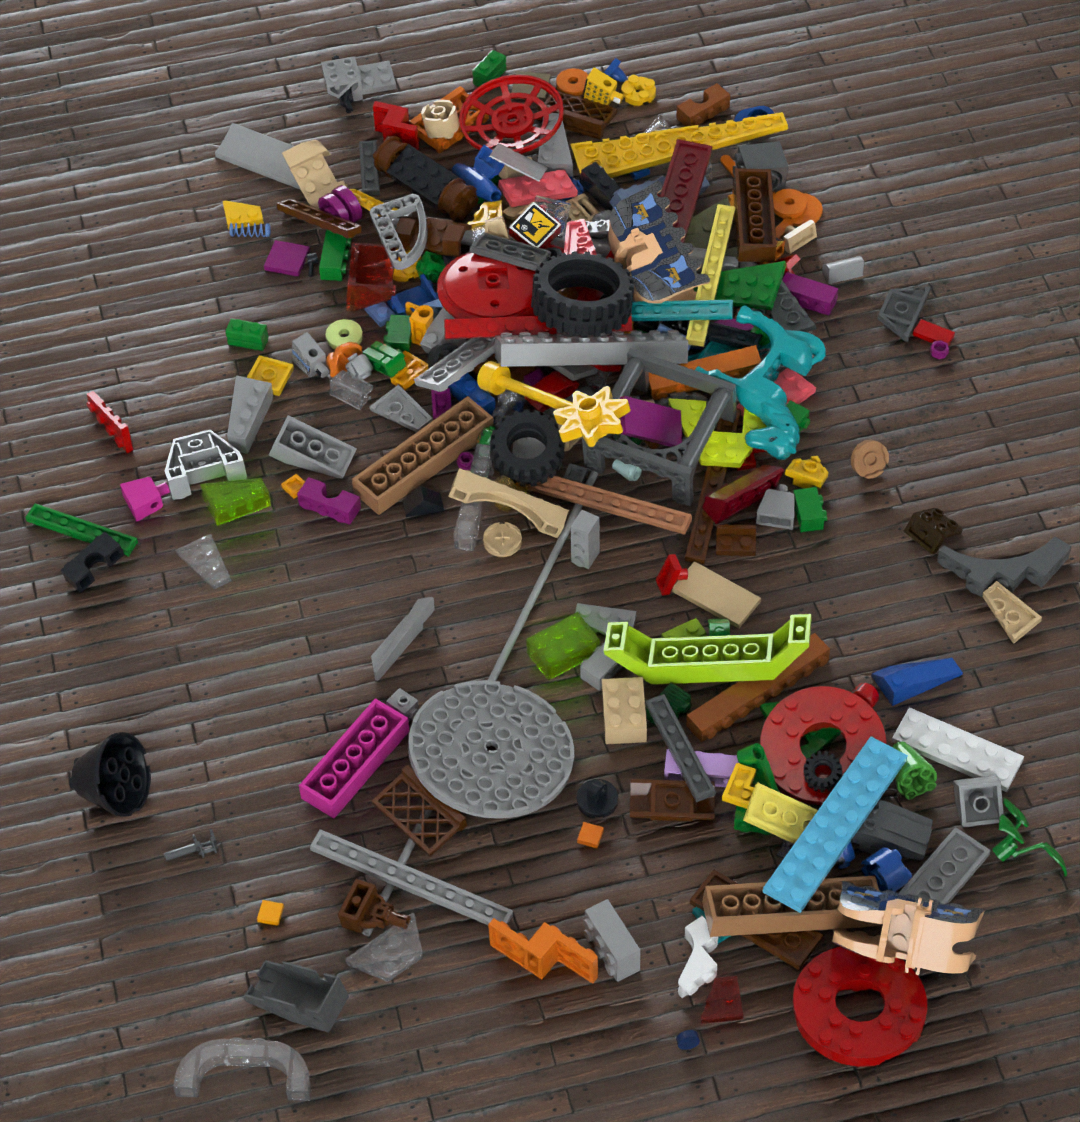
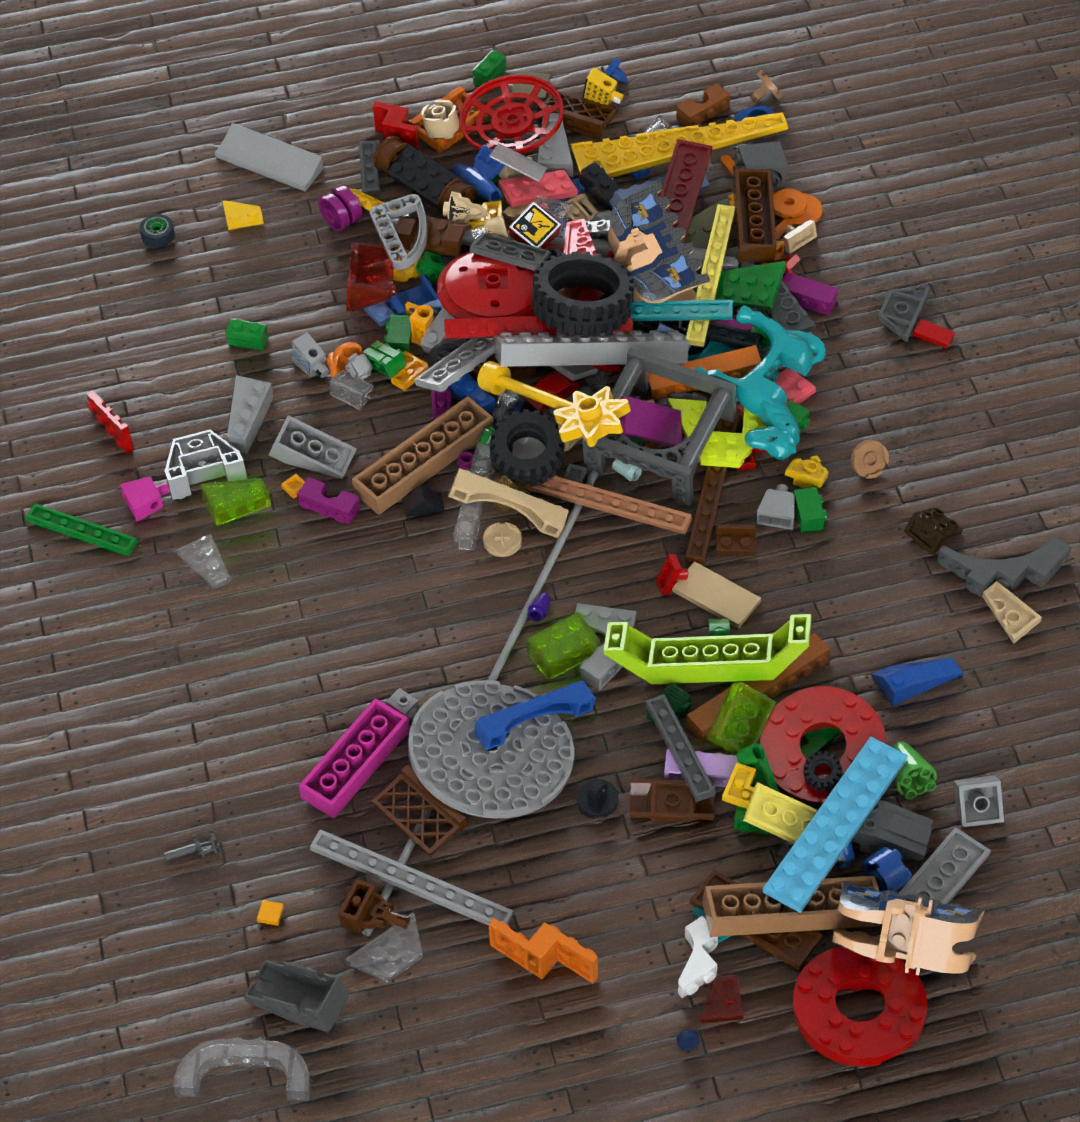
(102, 549): black arch -> none
(113, 775): black cone -> none
(157, 230): none -> black wheel
(267, 230): medium blue piece -> none
(271, 371): yellow plate -> none
(286, 258): magenta tile -> none
(311, 170): tan piece -> none
(312, 259): black hand -> none
(319, 218): reddish brown plate -> none
(334, 256): green brick -> none
(341, 327): yellowish green tile -> none
(351, 81): light grey piece -> none
(401, 636): light grey wedge -> none
(402, 409): light grey wing -> none
(462, 209): none -> tan rock
(534, 377): magenta plate -> none
(538, 609): none -> dark purple cone
(571, 75): orange tile -> none
(572, 699): none -> blue arch
(585, 539): light grey brick -> none
(590, 835): orange tile -> none
(611, 940): light grey brick -> none
(624, 710): tan brick -> none
(634, 83): yellow plate -> none
(689, 629): lime plate -> none
(740, 718): none -> clear neon green brick
(741, 493): dark red slope -> none
(765, 88): none -> medium nougat tile
(843, 269): light grey brick -> none
(867, 693): red head -> none
(939, 349): magenta tile -> none
(957, 748): white plate -> none
(1008, 846): green plant -> none

